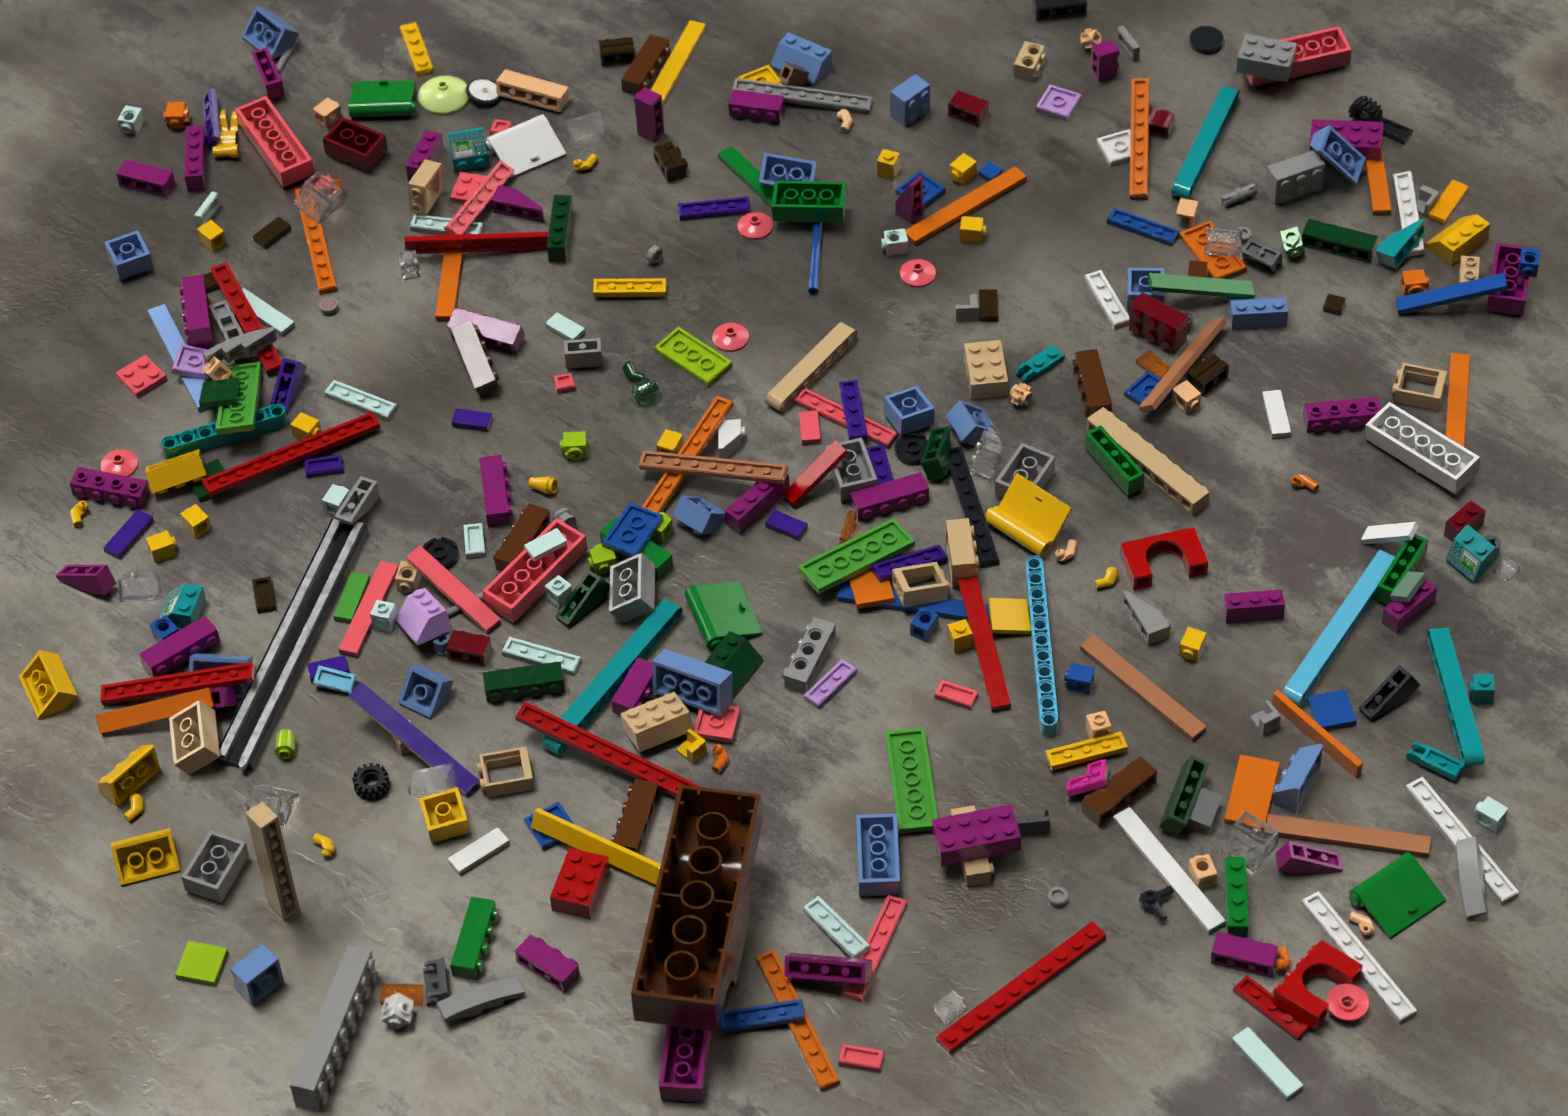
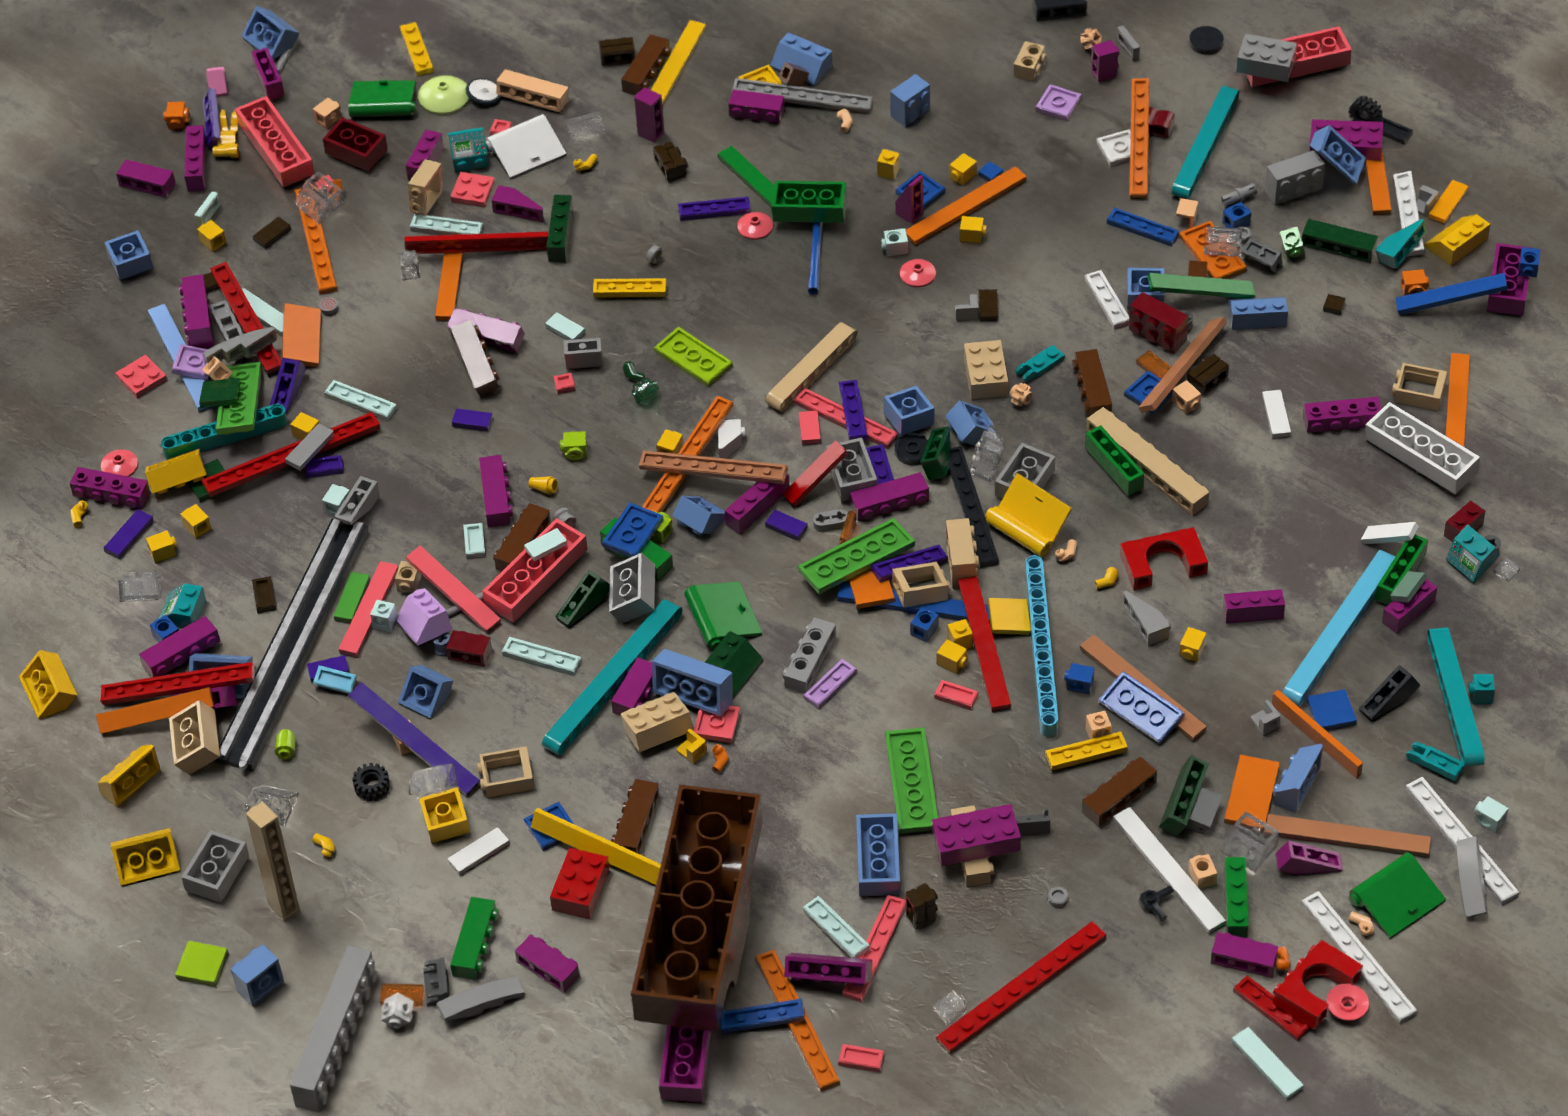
(89, 578): magenta slope -> none
(130, 120): light aqua brick -> none
(136, 807): yellow arm -> none
(217, 80): none -> bright pink slope
(301, 334): none -> orange tile
(309, 447): none -> light grey tile
(443, 550): black tile -> none
(479, 199): coral tile -> none
(523, 681): dark green brick -> none
(558, 591): light aqua brick -> none
(600, 749): red plate -> none
(601, 559): lime brick -> none
(730, 337): coral dish -> none
(785, 168): medium blue slope -> none
(829, 519): none -> light grey beam
(921, 906): none -> dark brown brick
(952, 656): none -> yellow brick
(968, 108): dark red brick -> none
(1095, 778): dark pink tile -> none
(1141, 707): none -> tile
(1236, 216): none -> blue brick
(1304, 481): orange arm -> none
(1468, 269): tan brick -> none

